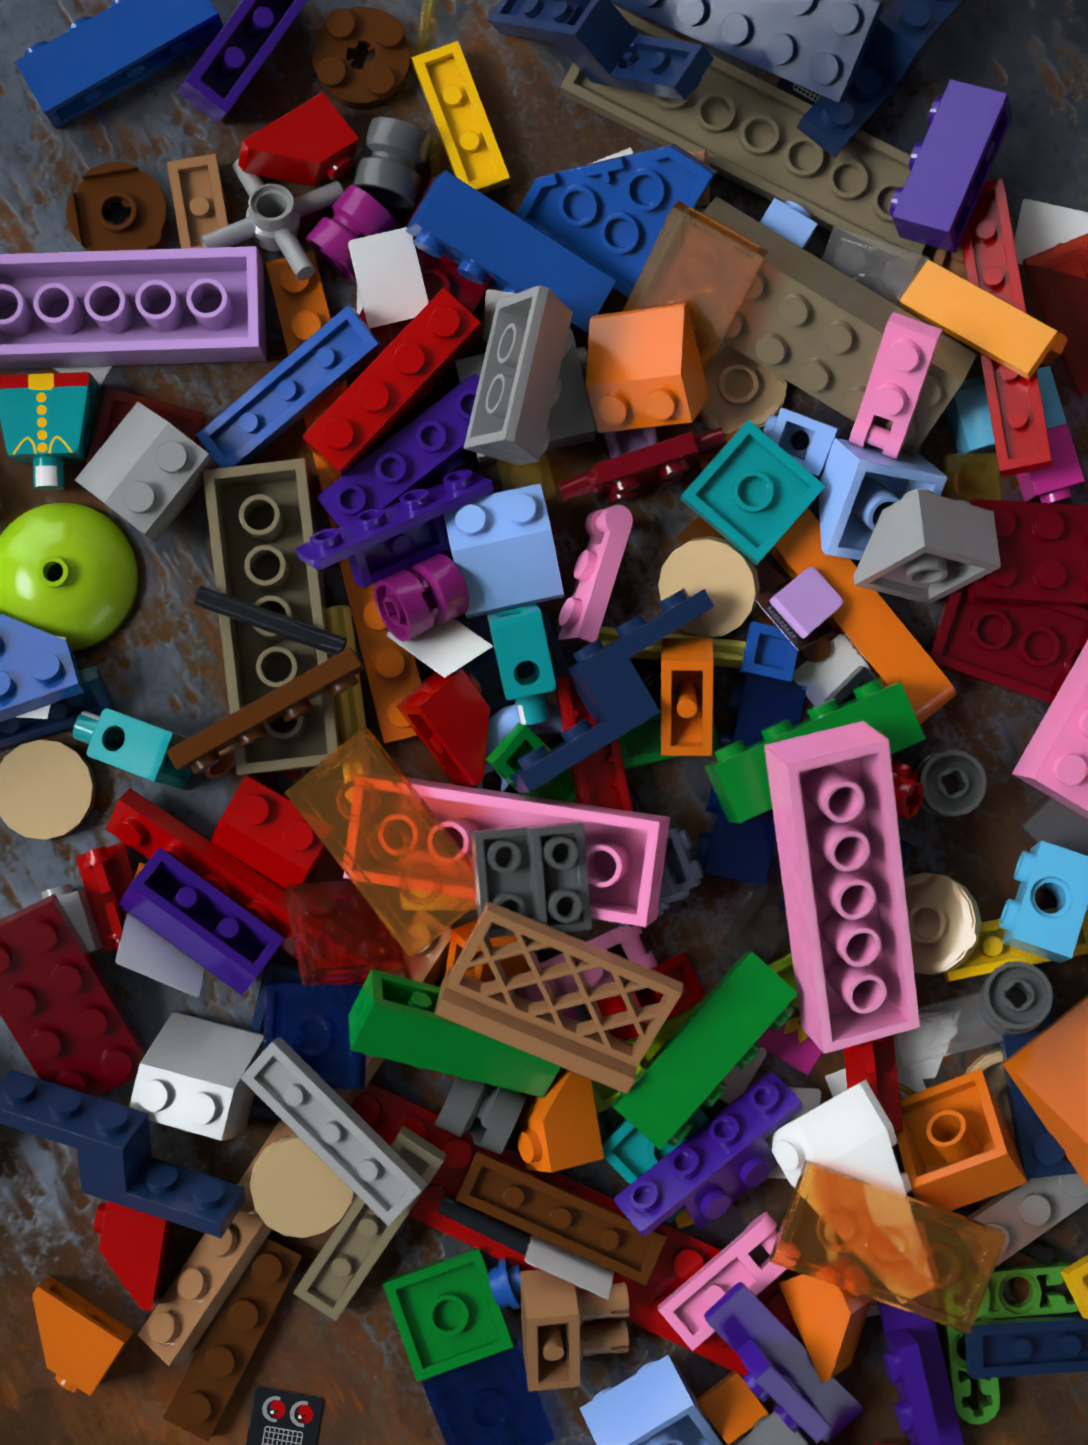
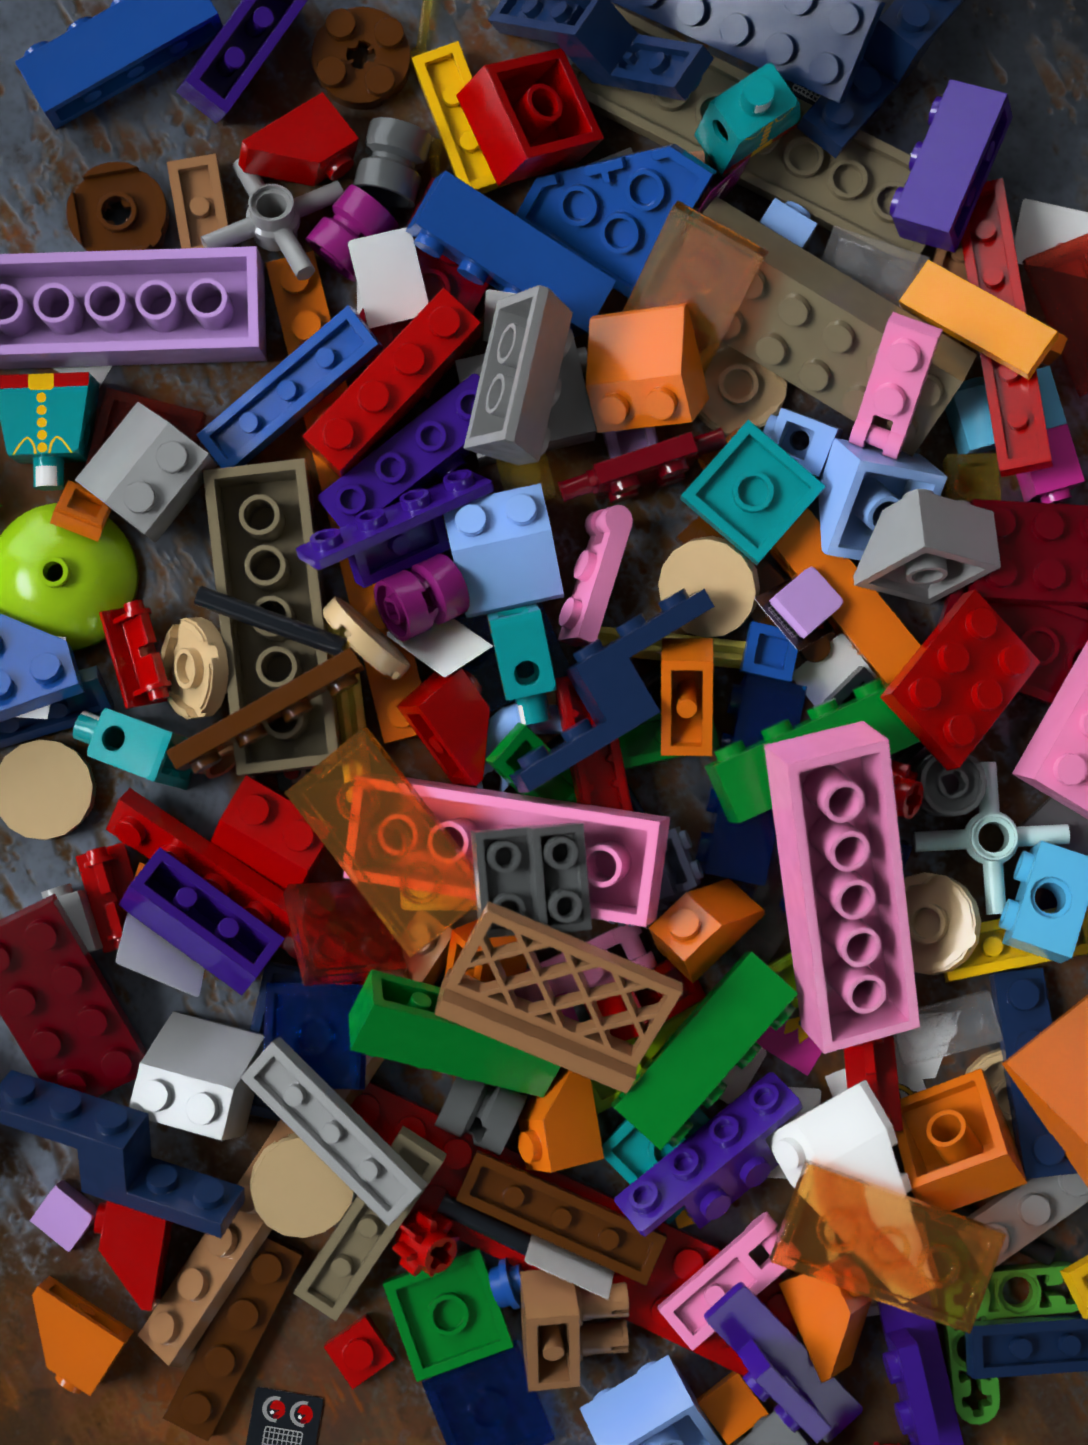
(65, 1215): none -> lavender slope
(80, 512): none -> orange tile
(134, 655): none -> red hinge
(196, 667): none -> tan tile
(359, 1351): none -> red plate
(366, 639): none -> tan tile
(426, 1243): none -> red gear
(529, 116): none -> red brick
(704, 926): none -> orange slope
(724, 187): none -> magenta sticker
(753, 115): none -> teal torso
(960, 680): none -> red plate
(992, 862): none -> light aqua bar
(1015, 998): dark grey wheel -> none

